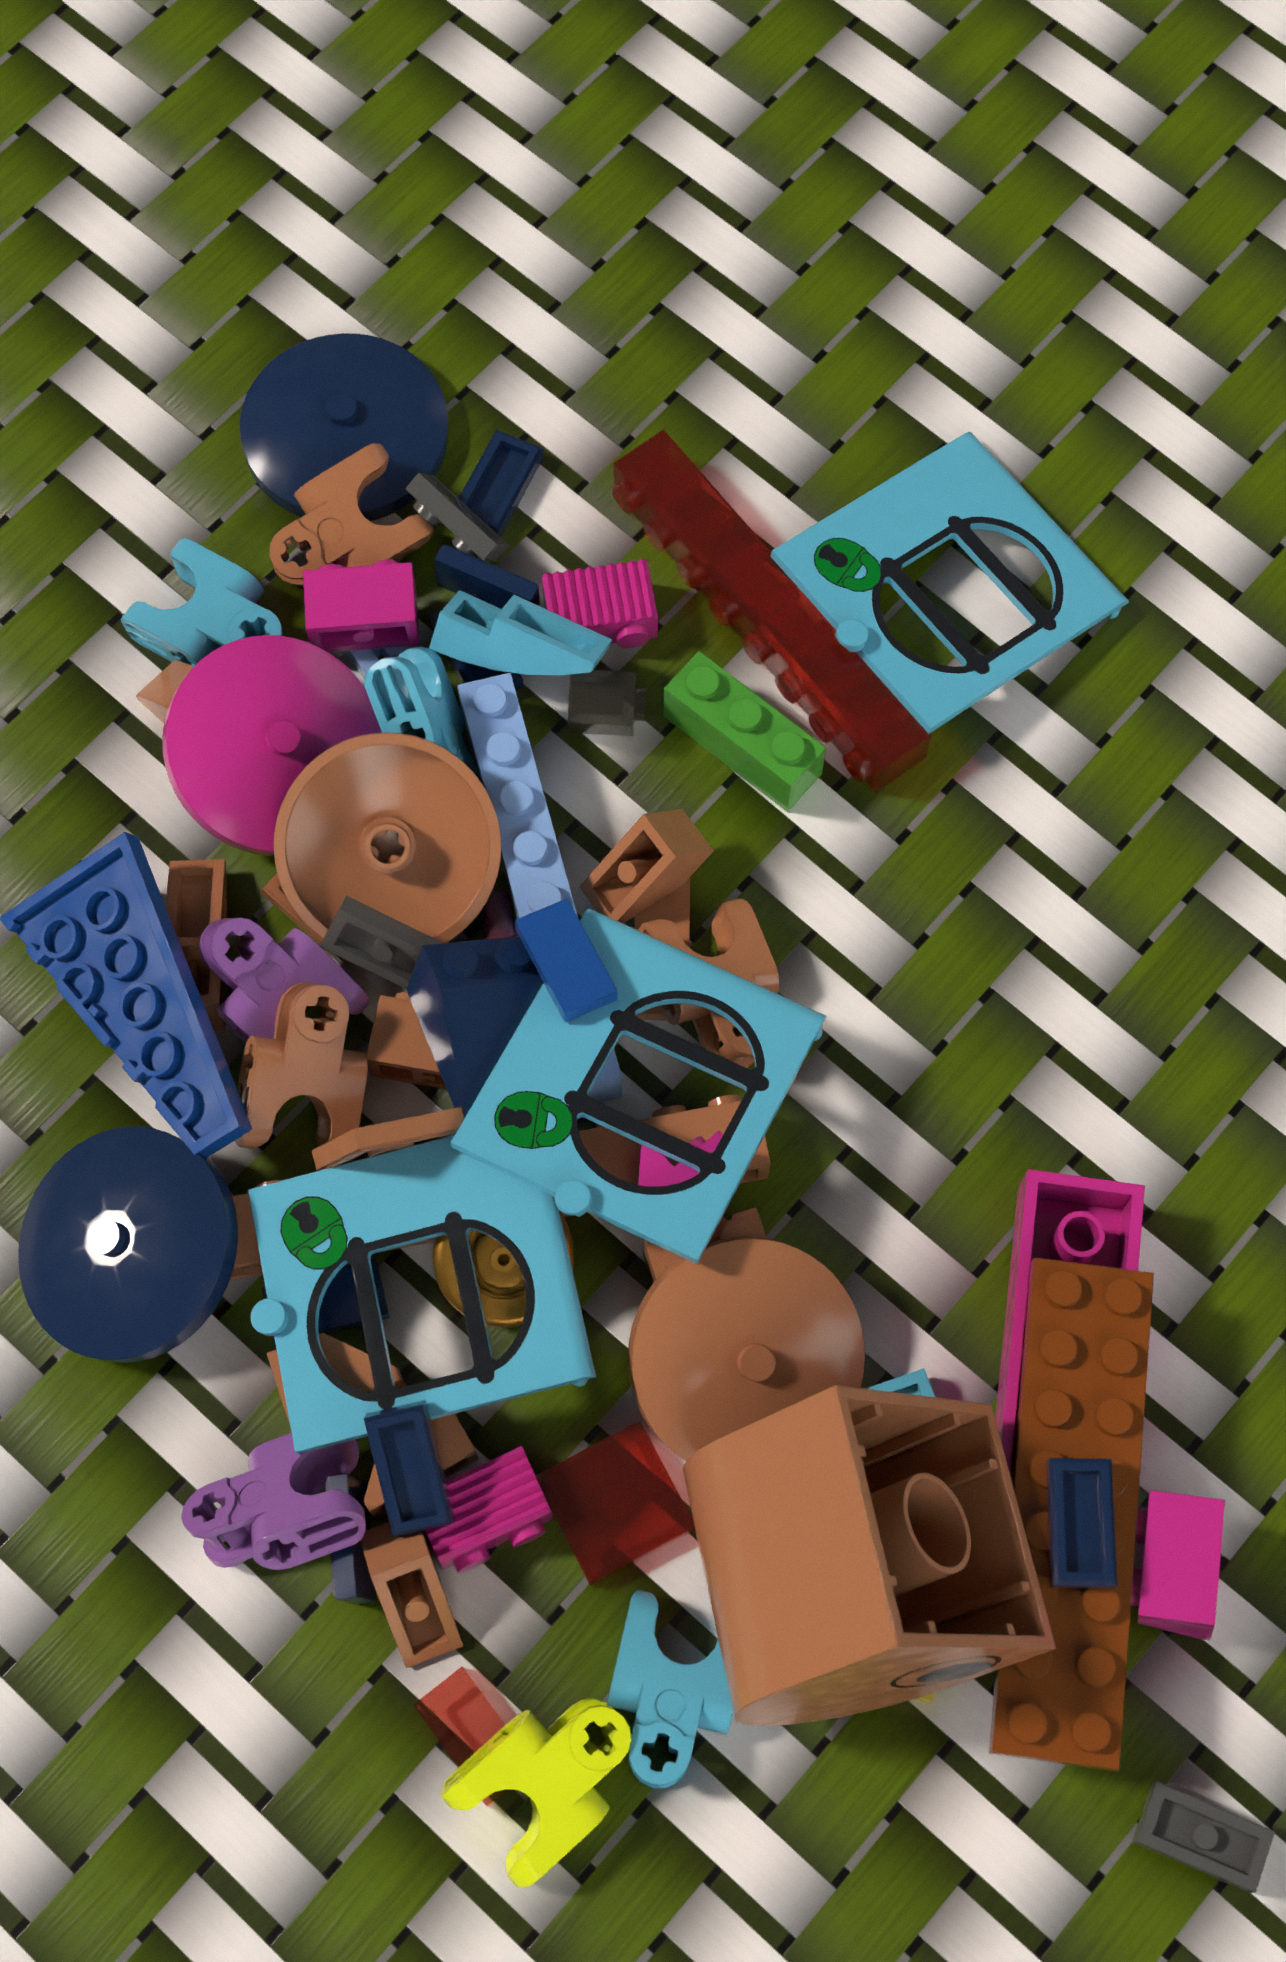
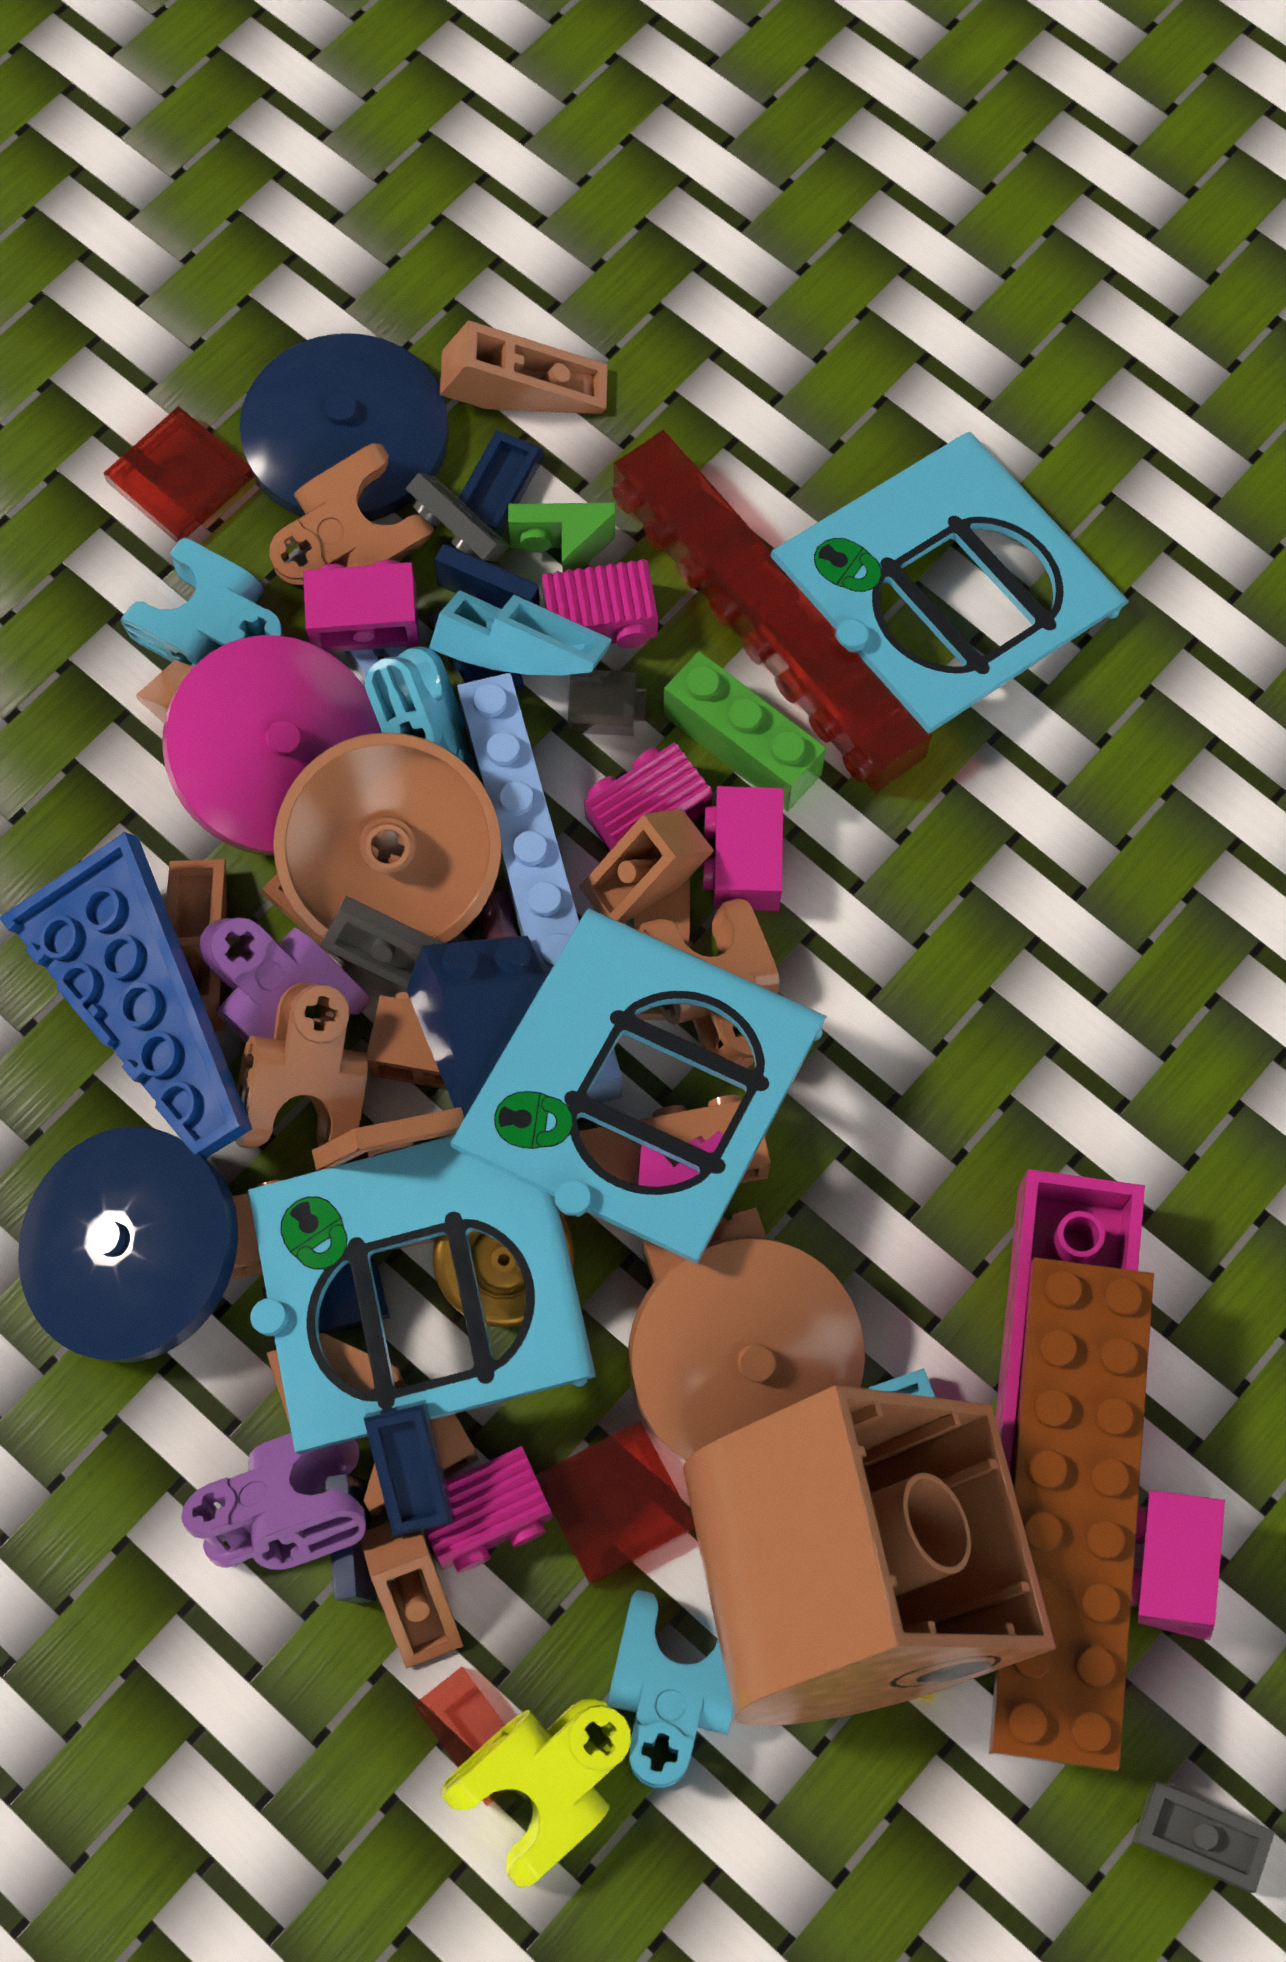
(178, 474): none -> clear red tile
(519, 374): none -> nougat slope
(566, 960): blue tile -> none
(575, 527): none -> bright green slope
(655, 784): none -> dark pink brick
(746, 846): none -> dark pink brick
(1081, 1523): dark blue tile -> none

